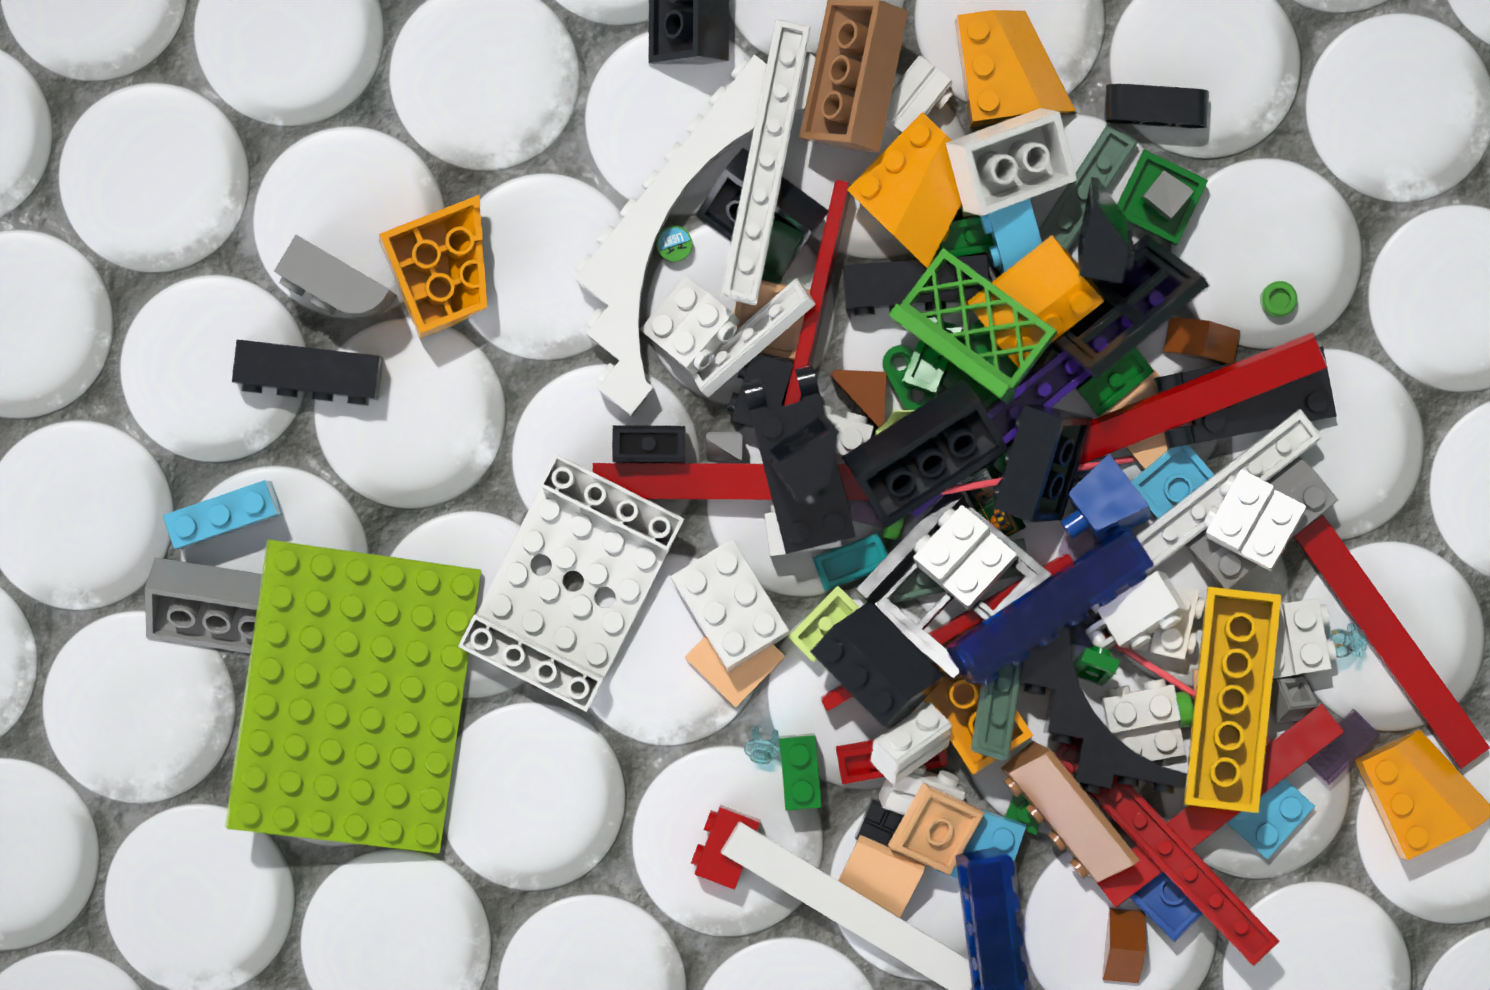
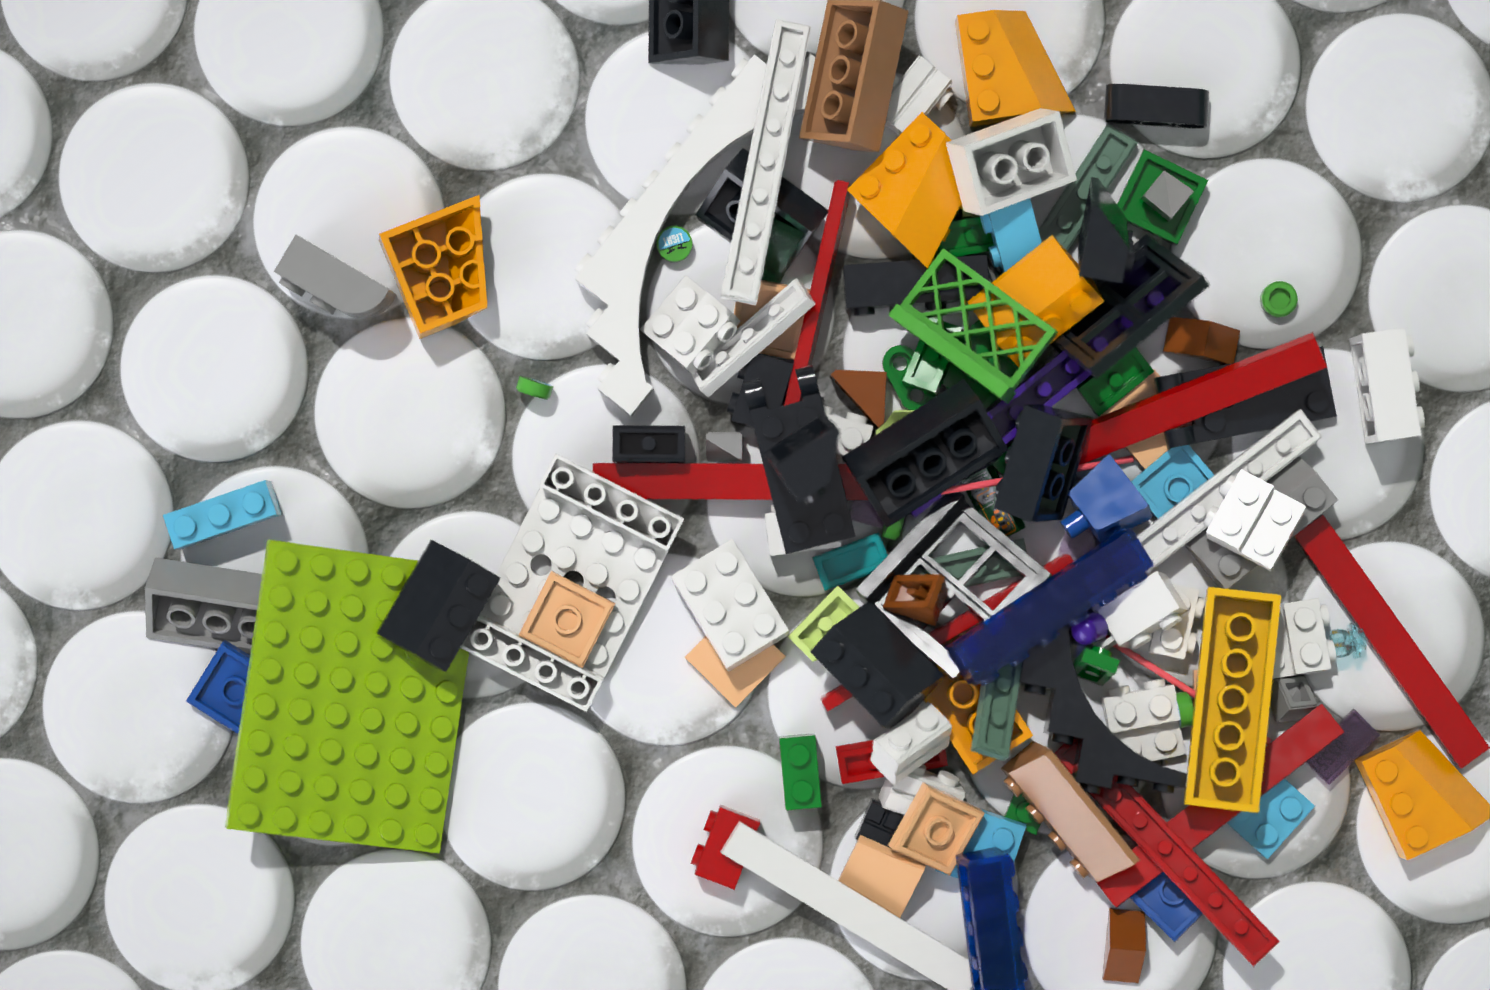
(223, 686): none -> blue plate
(307, 370): black brick -> none
(438, 605): none -> black slope
(534, 387): none -> bright green tile
(567, 619): none -> light nougat tile
(762, 751): clear light blue plate -> none
(917, 597): none -> dark orange slope
(963, 556): white plate -> none
(1090, 630): none -> dark purple piece
(1386, 385): none -> white brick

